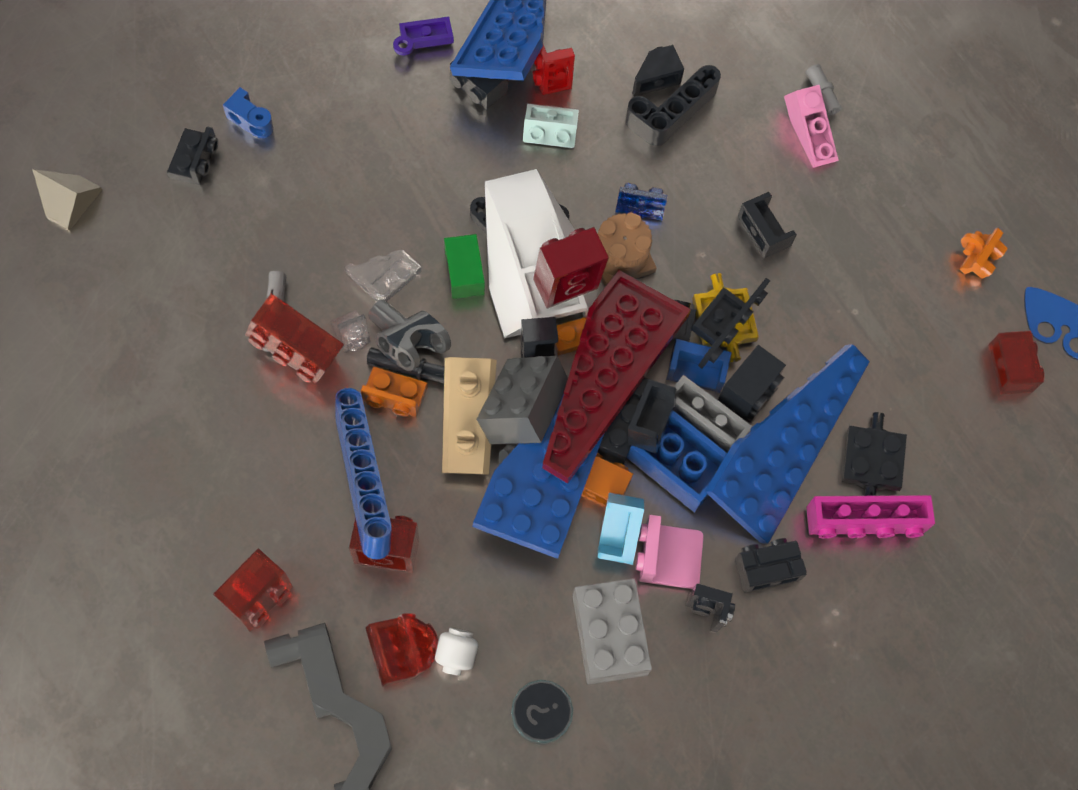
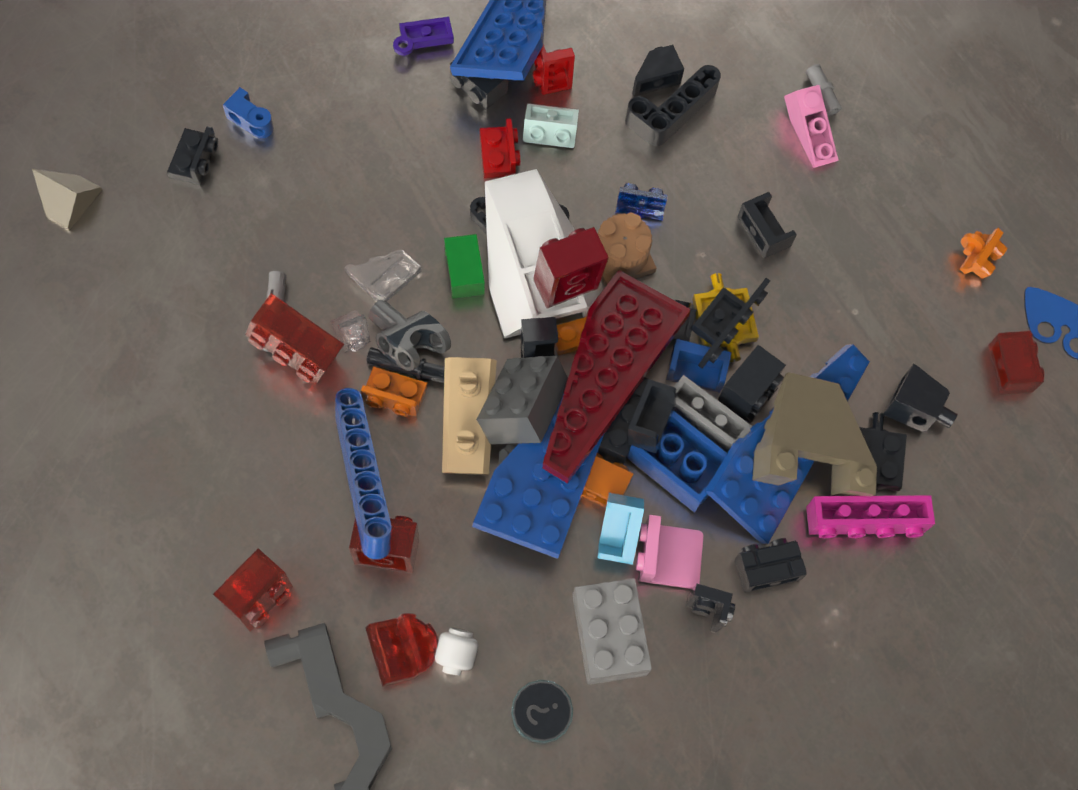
(498, 150): none -> red bracket
(817, 425): none -> dark tan wedge
(920, 401): none -> black torso

